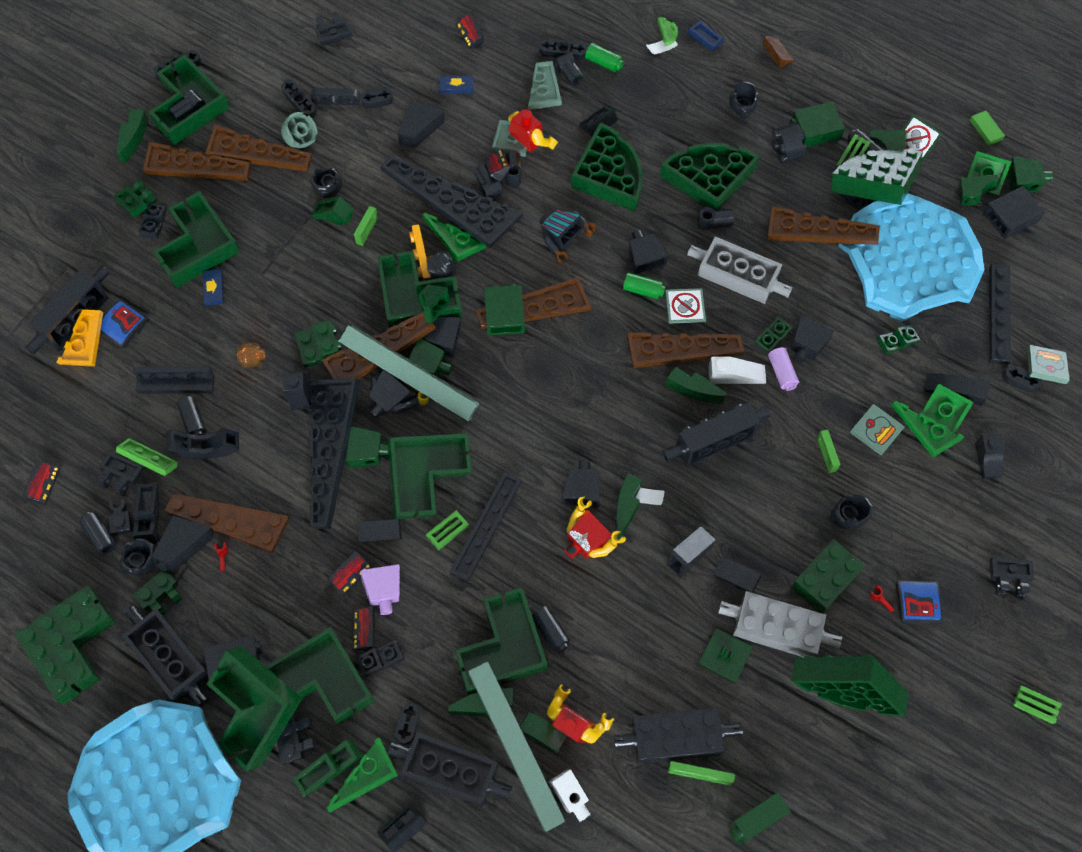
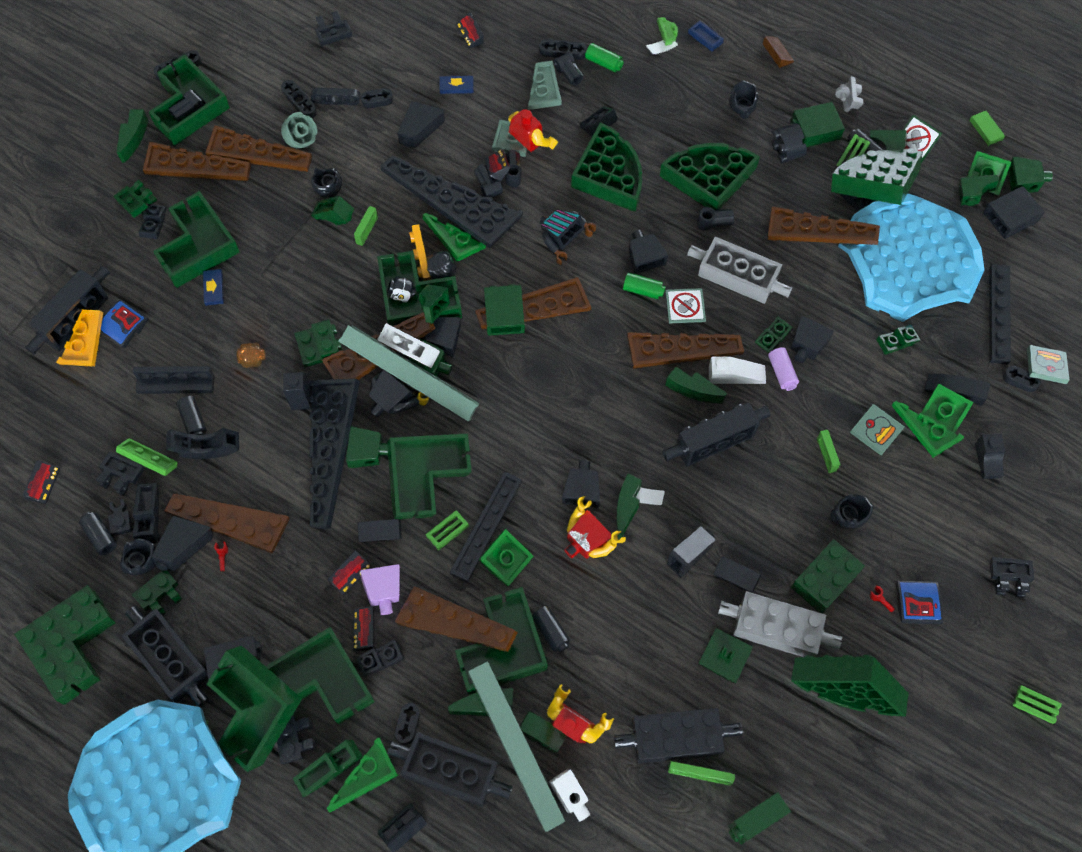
(401, 289): none -> black head
(408, 345): none -> white slope
(443, 617): none -> reddish brown wing
(506, 558): none -> green slope
(848, 94): none -> light grey hips

